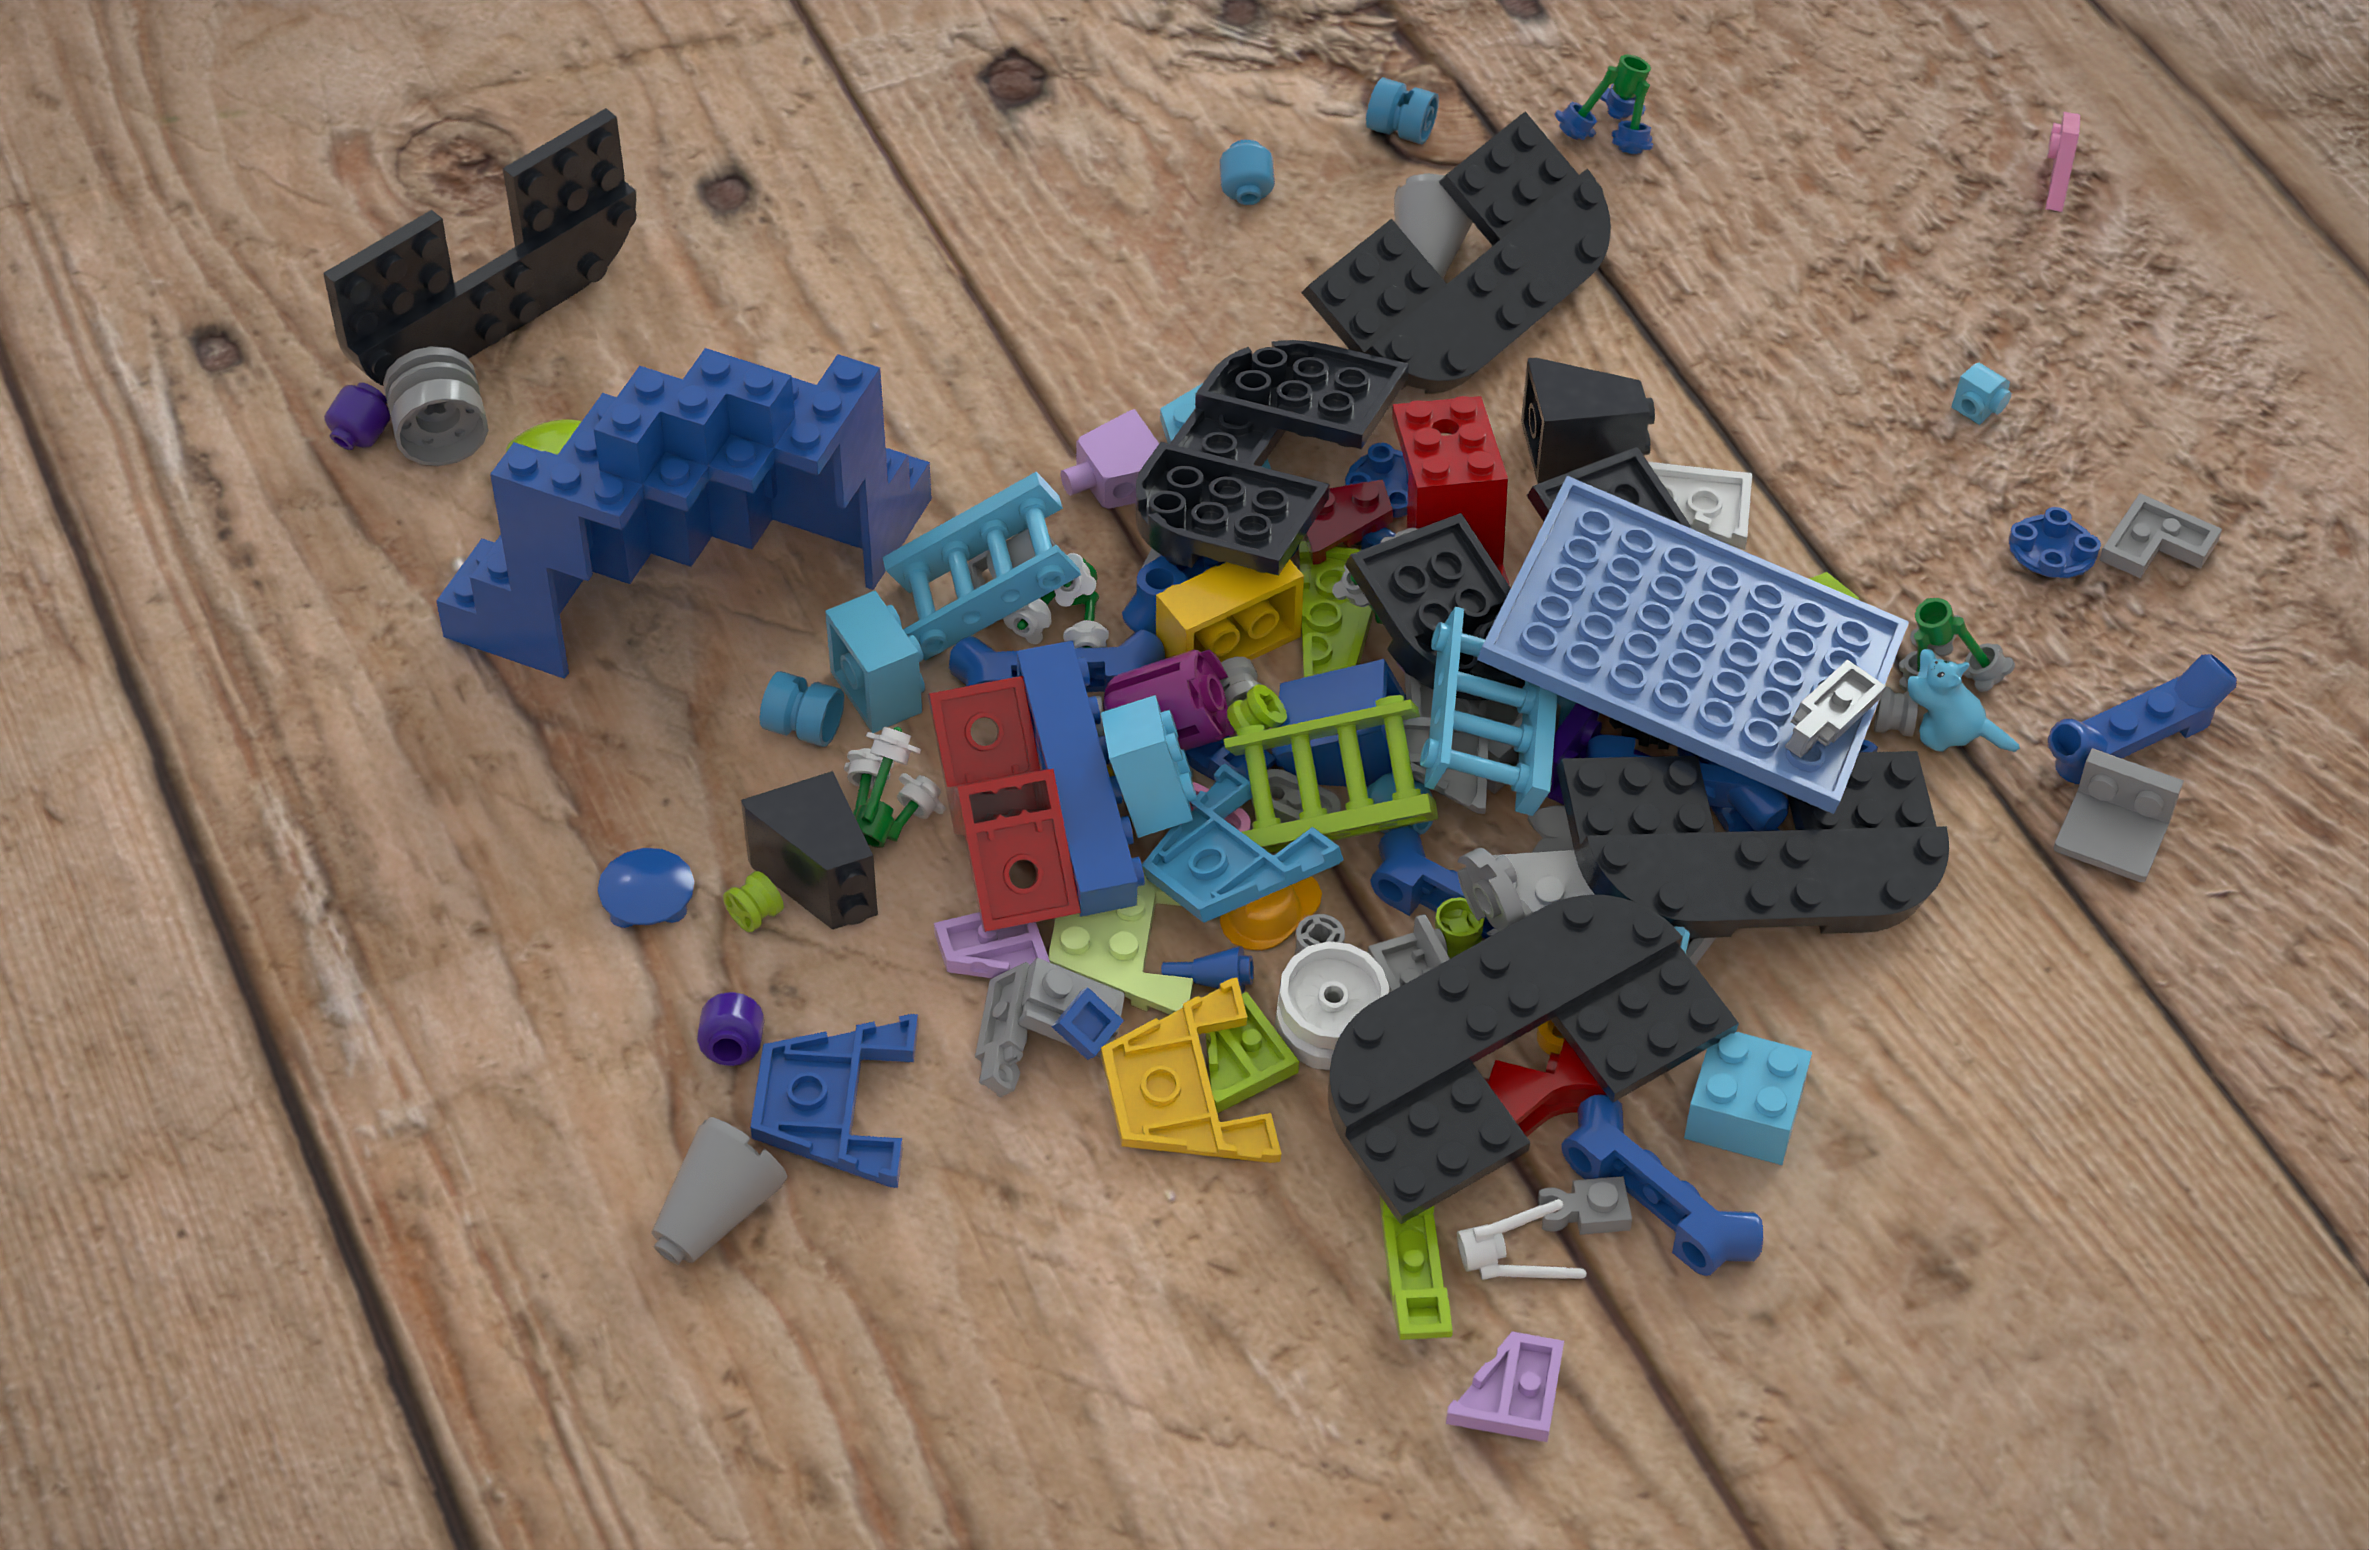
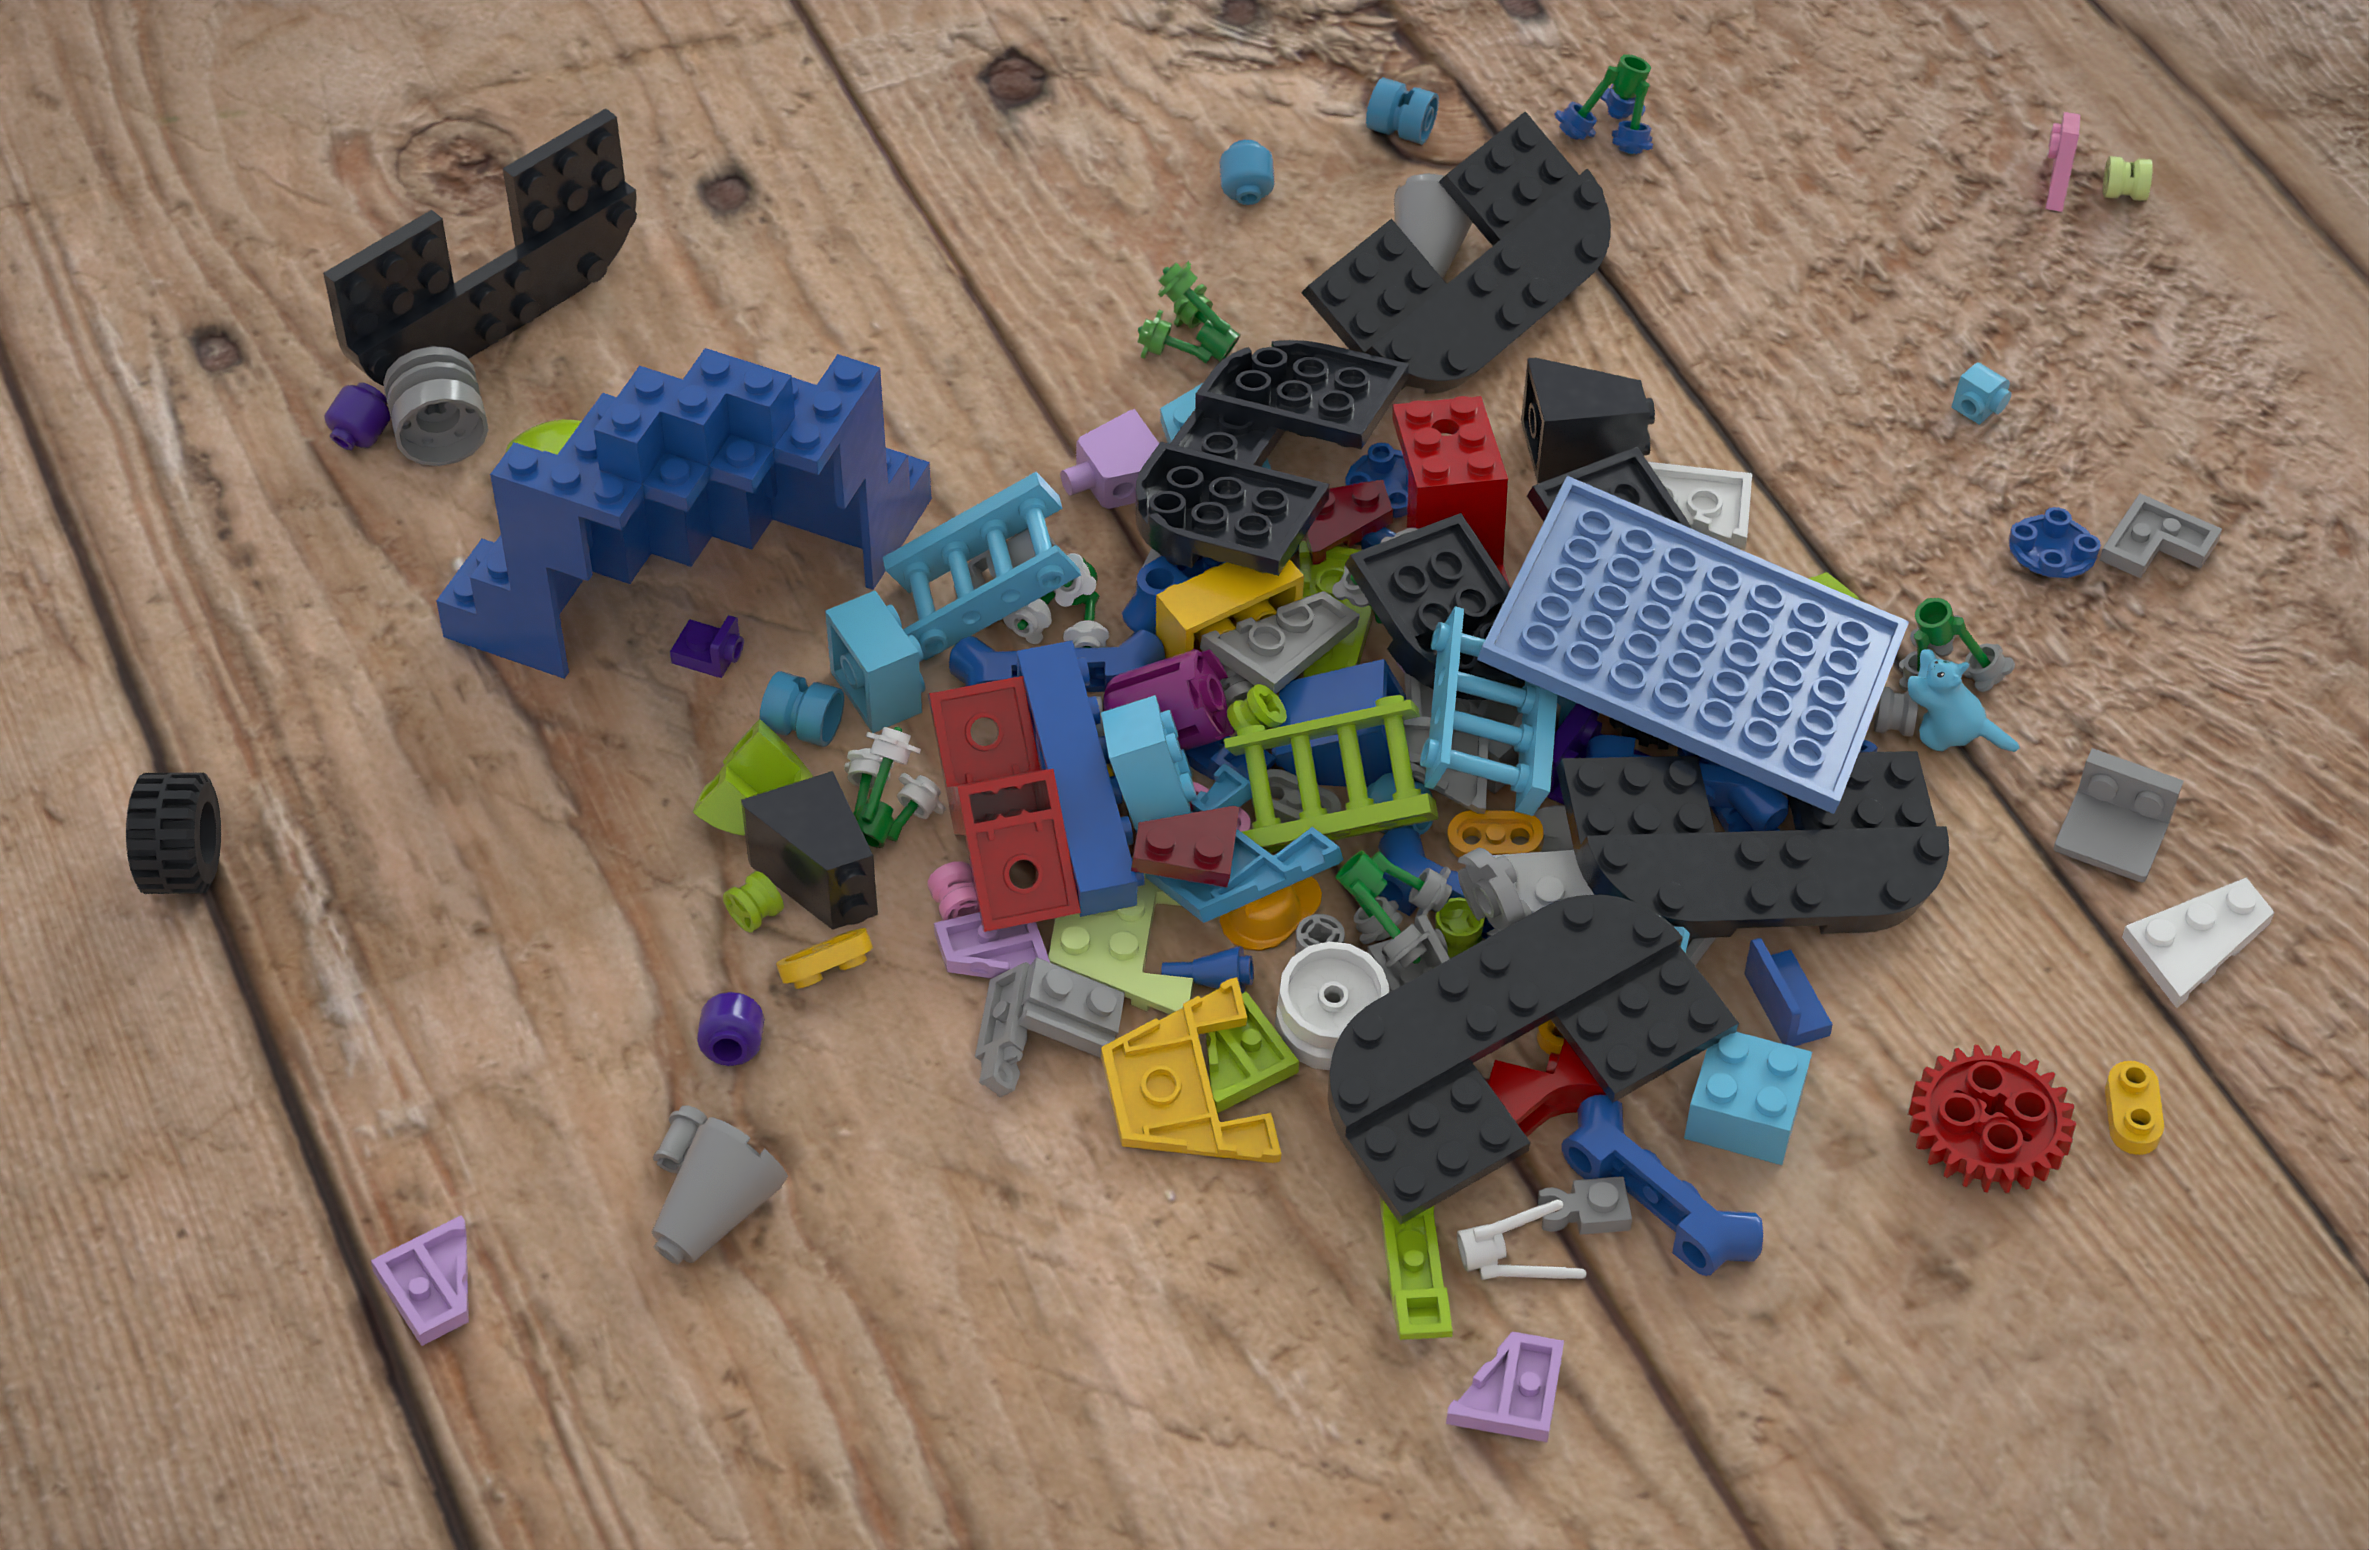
(173, 833): none -> black tyre
(429, 1280): none -> lavender wing
(646, 888): blue dish -> none
(678, 1138): none -> light grey pin
(708, 647): none -> dark purple bracket
(752, 767): none -> lime brick
(811, 1092): blue wing -> none
(843, 950): none -> yellow plate
(954, 890): none -> bright pink wheel
(1087, 1023): blue tile -> none
(1188, 846): none -> dark red wing
(1192, 309): none -> plant
(1283, 644): none -> light grey wing
(1378, 917): none -> plant
(1495, 831): none -> light orange plate
(1786, 995): none -> blue panel
(1833, 707): light grey hinge -> none
(1991, 1118): none -> red gear
(2127, 178): none -> yellowish green wheel
(2131, 1103): none -> yellow plate
(2173, 707): blue plate -> none
(2197, 936): none -> white wing

